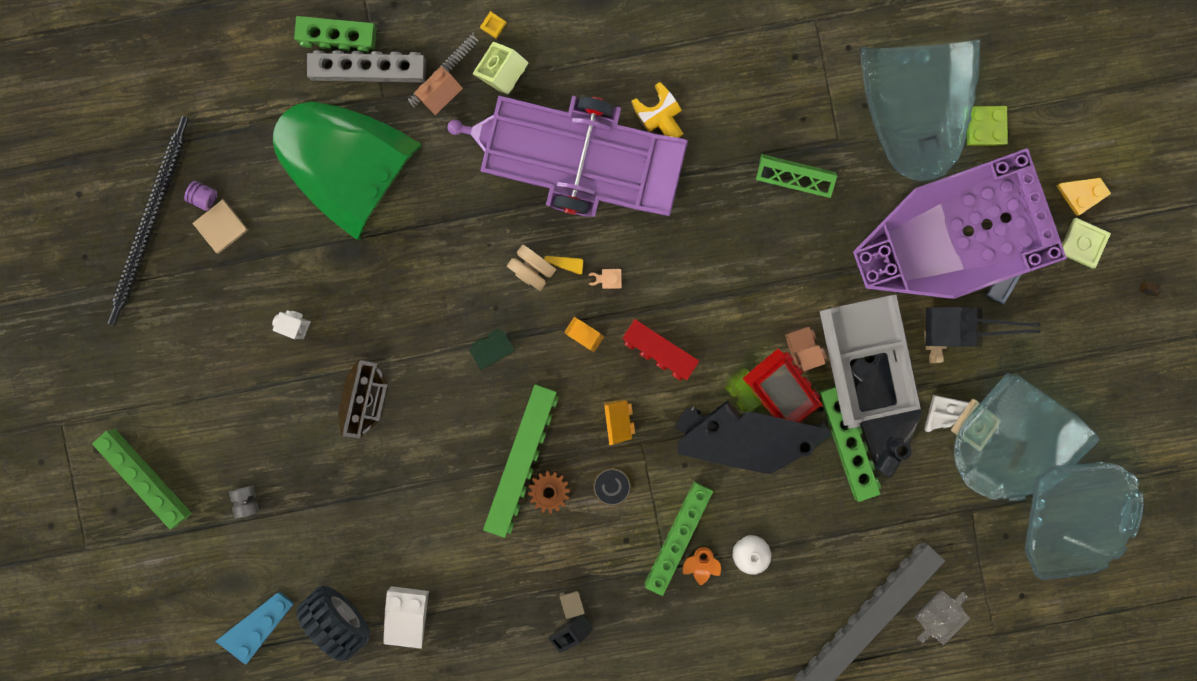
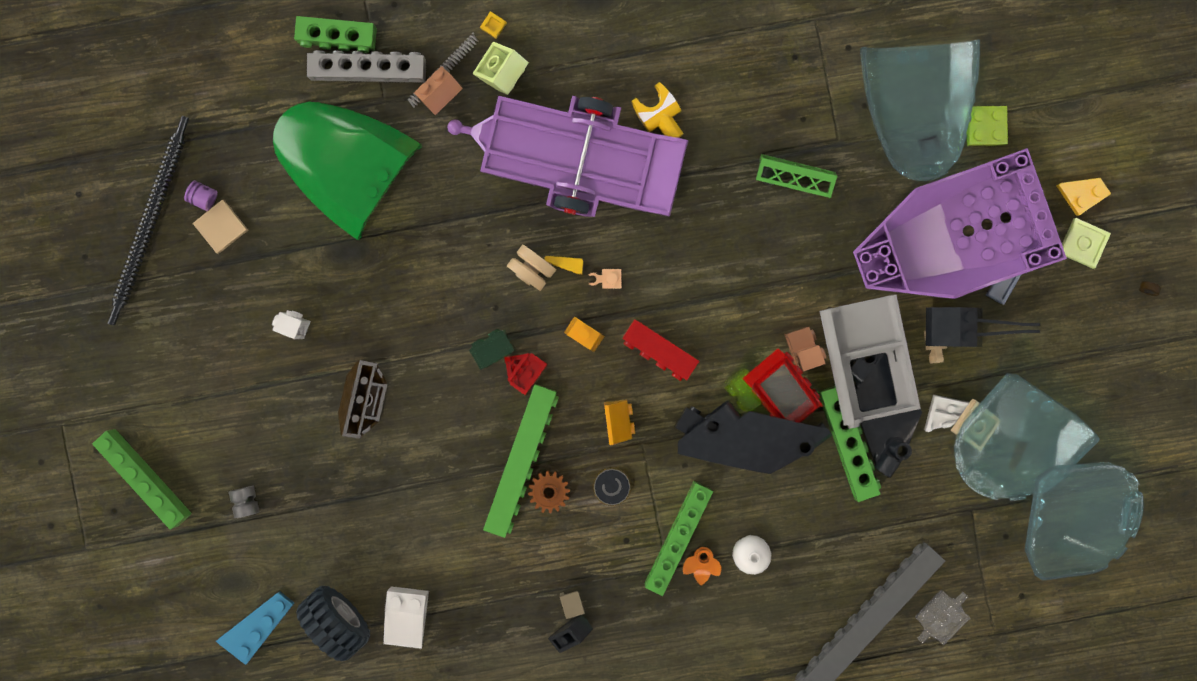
(524, 371): none -> red slope

